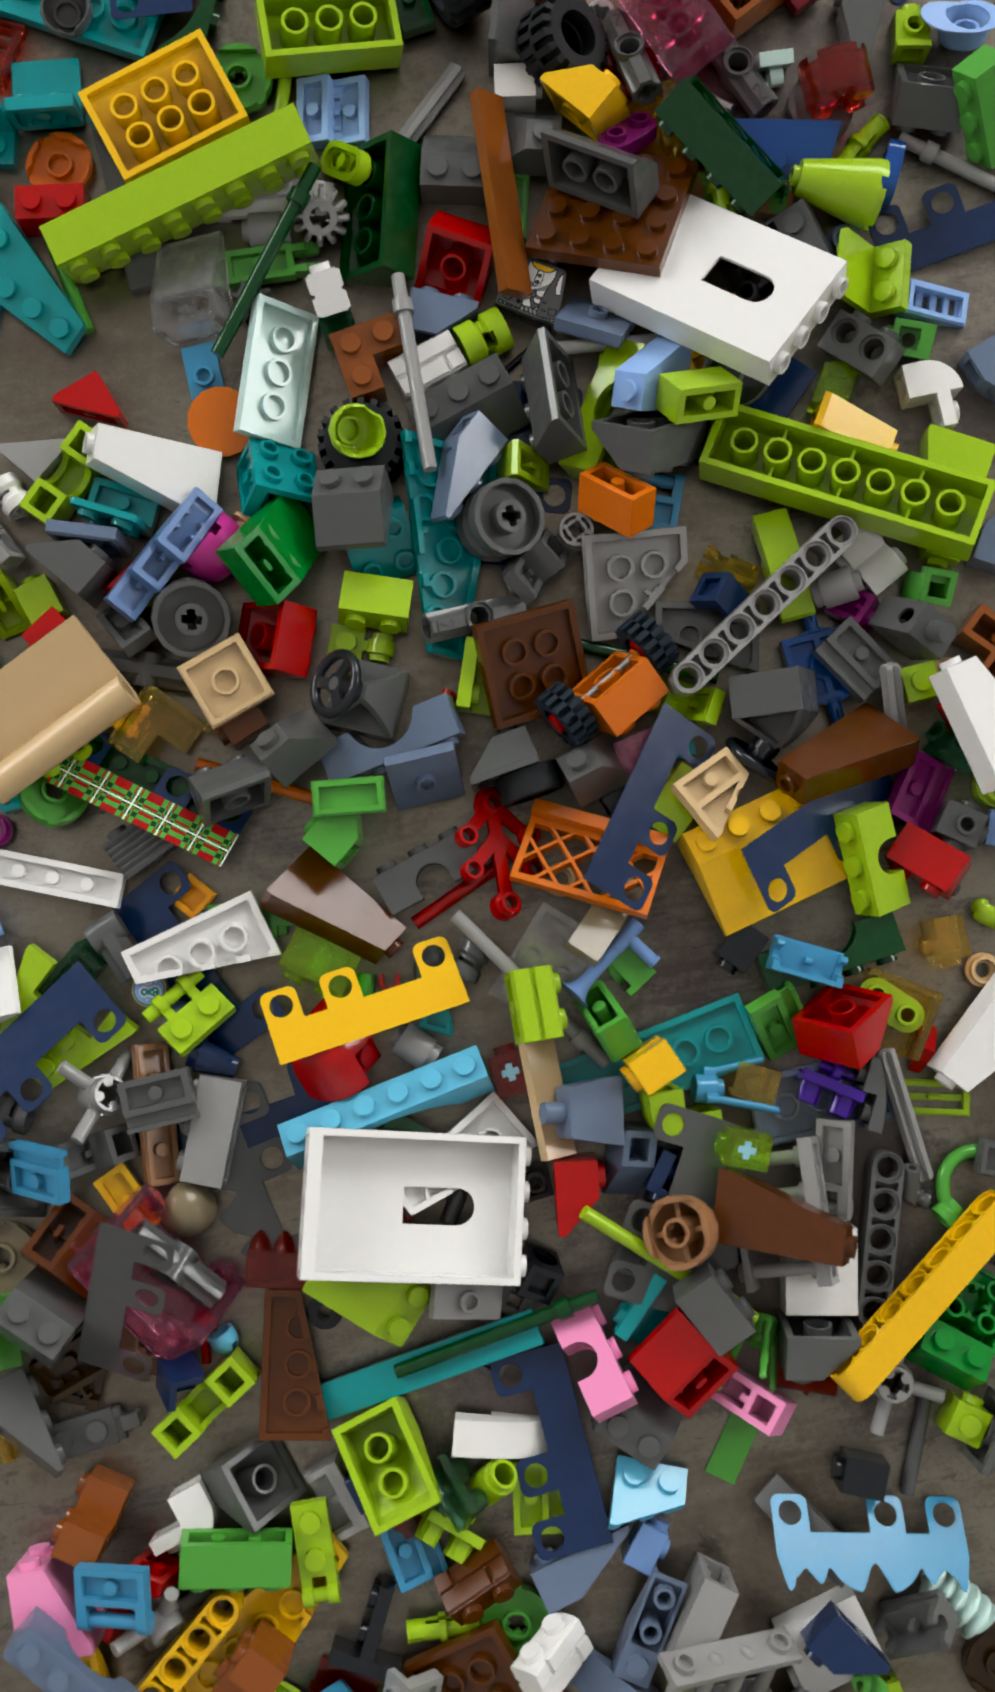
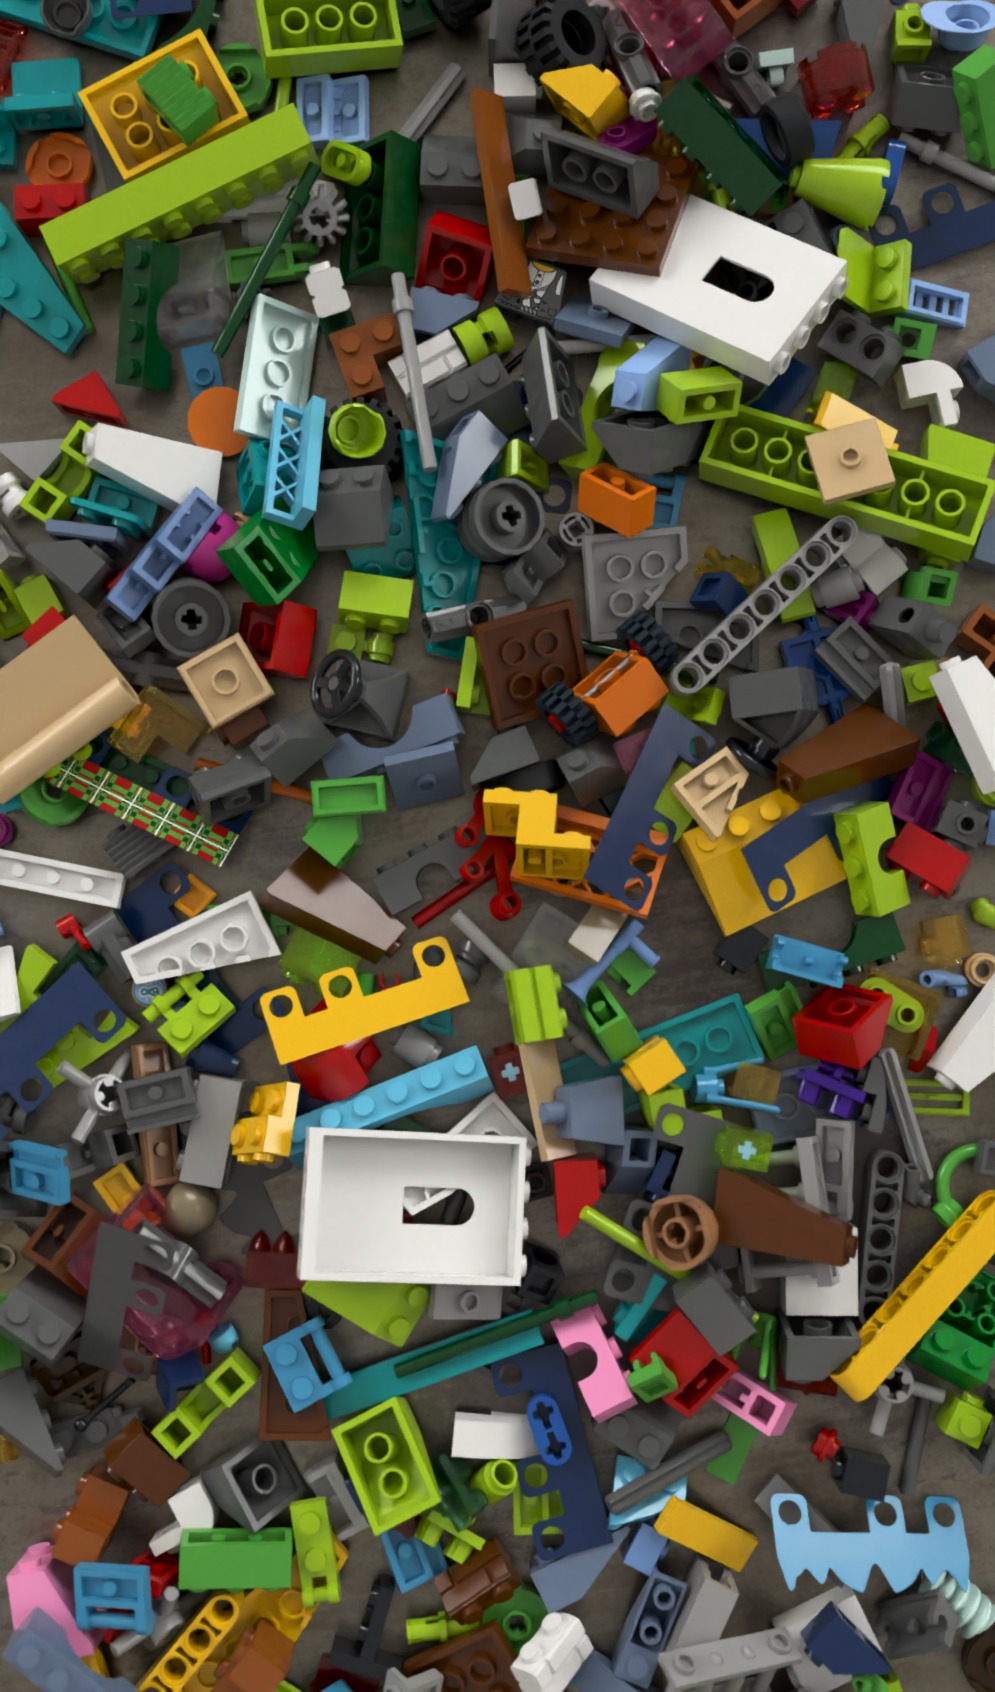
(69, 927): none -> red hand
(81, 1423): none -> black hinge
(144, 1464): none -> reddish brown brick
(147, 274): none -> dark green arch
(178, 100): none -> bright green brick
(269, 1128): none -> yellow plate
(296, 1369): none -> dark azure plate
(307, 463): none -> medium azure fence
(525, 199): none -> white slope
(533, 822): none -> yellow bracket
(540, 1430): none -> blue beam
(643, 104): none -> white plate
(652, 1380): none -> bright green tile
(668, 1472): none -> dark grey axle
(705, 1533): none -> yellow tile
(786, 130): none -> black tyre
(825, 1444): none -> red plate
(849, 461): none -> tan plate
(939, 977): none -> medium blue arm

